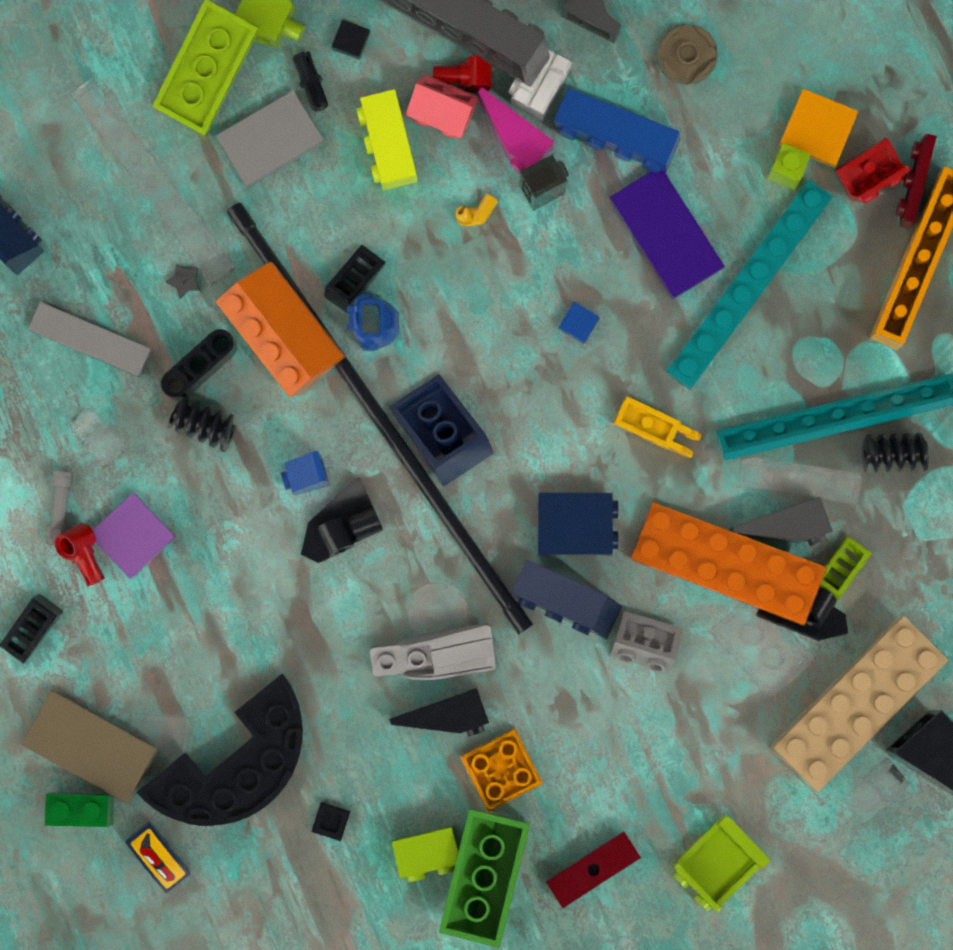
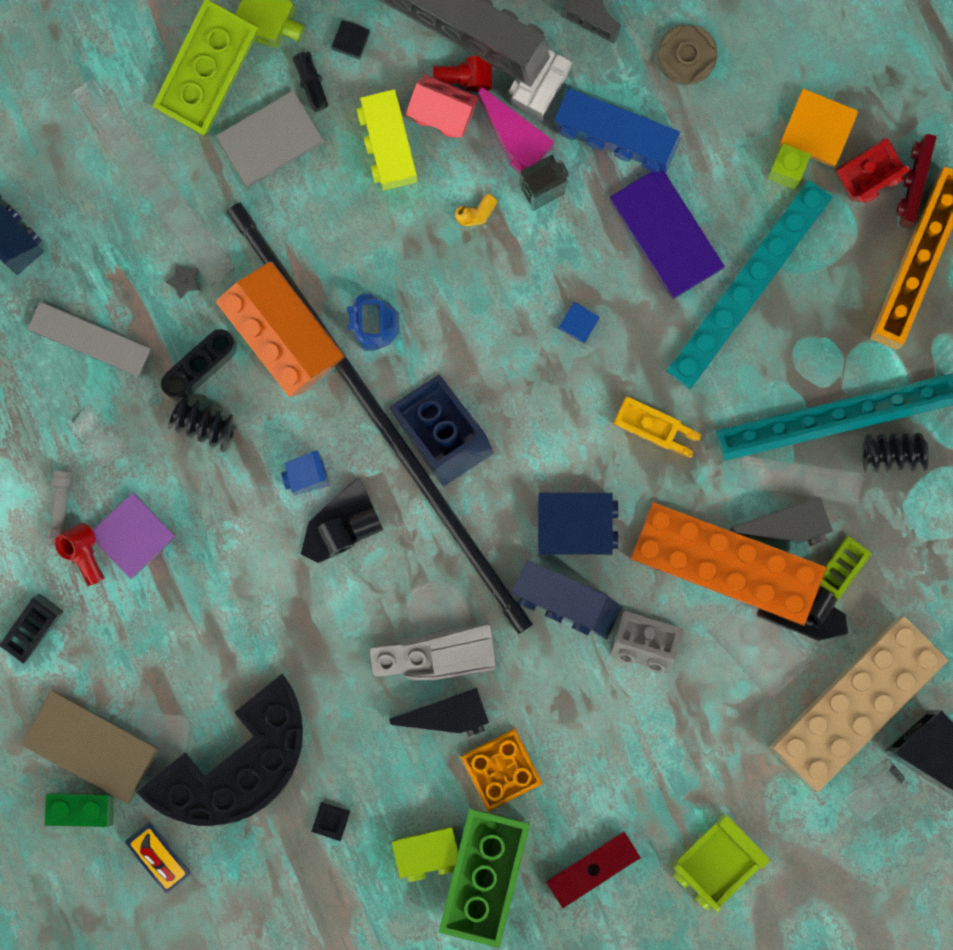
(339, 298): black slope -> none

